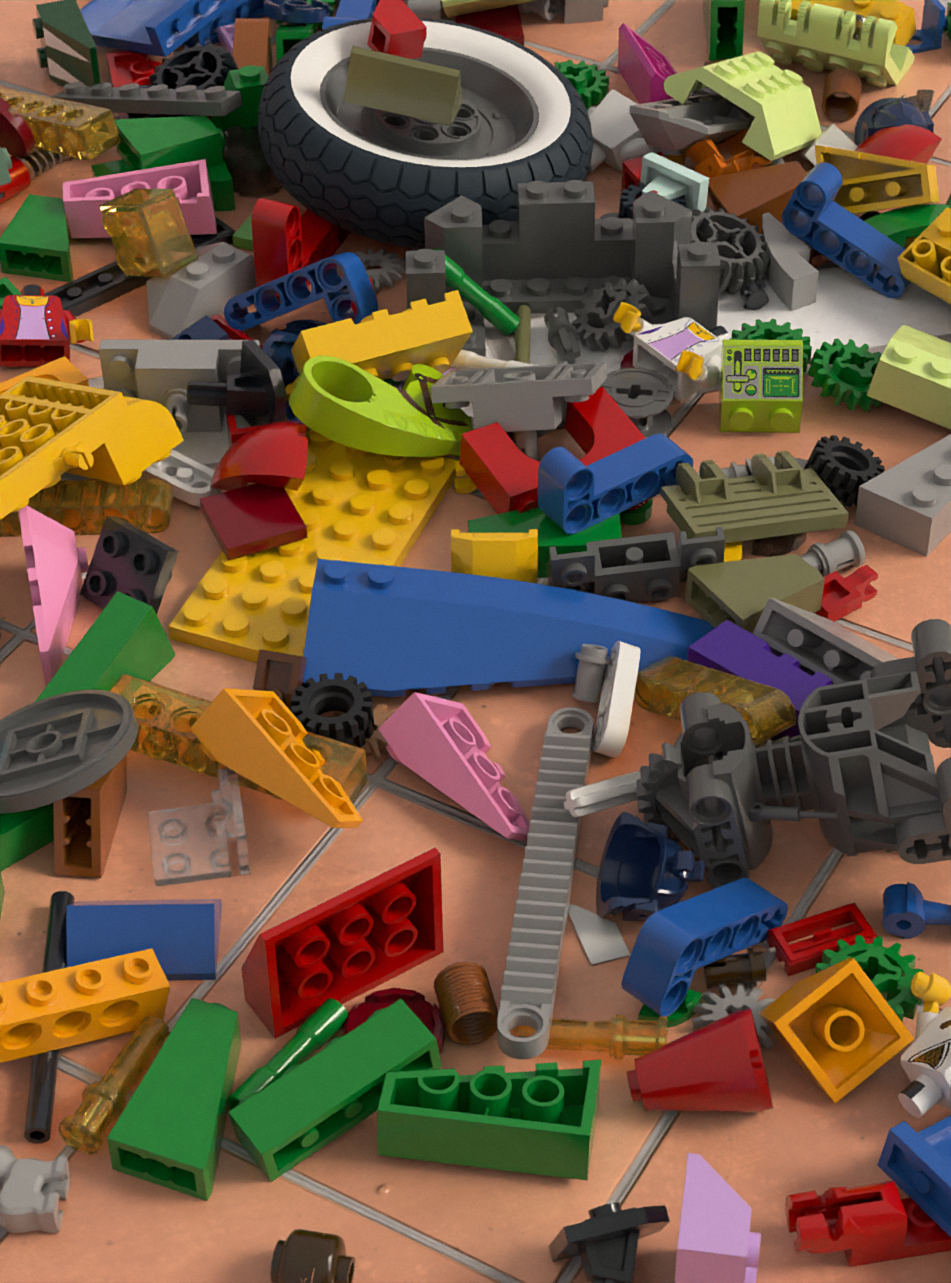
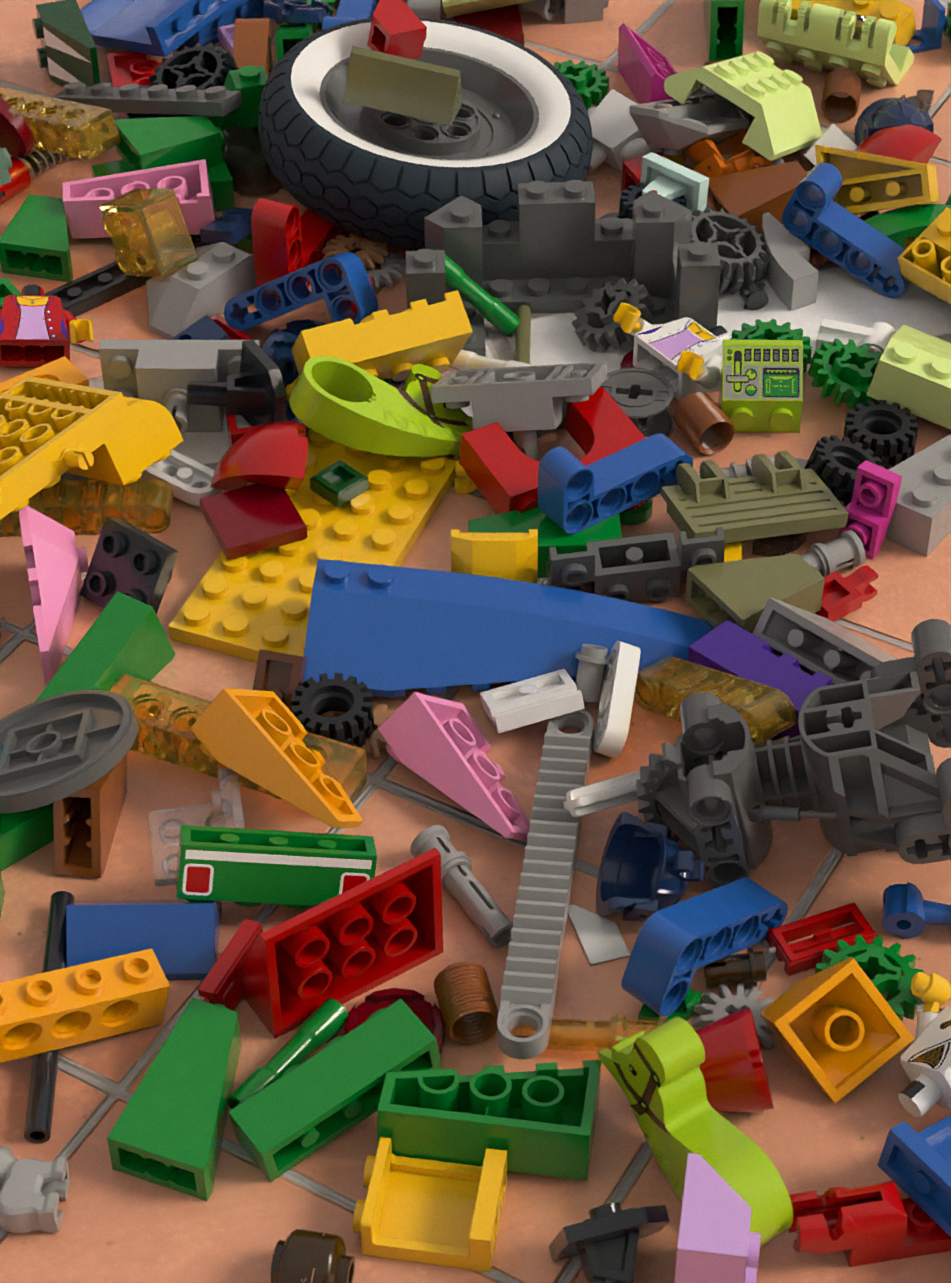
(105, 1099): clear yellow pin -> none
(225, 979): none -> red tile
(229, 227): none -> dark blue plate
(270, 866): none -> green brick
(339, 483): none -> dark green tile
(370, 251): none -> medium nougat gear
(431, 1209): none -> yellow panel
(462, 884): none -> light grey pin
(532, 700): none -> white plate
(562, 335): dark grey axle -> none
(671, 1106): none -> lime animal
(704, 423): none -> dark orange piece
(872, 505): none -> dark pink slope
(875, 334): none -> white piece
(884, 430): none -> black tyre

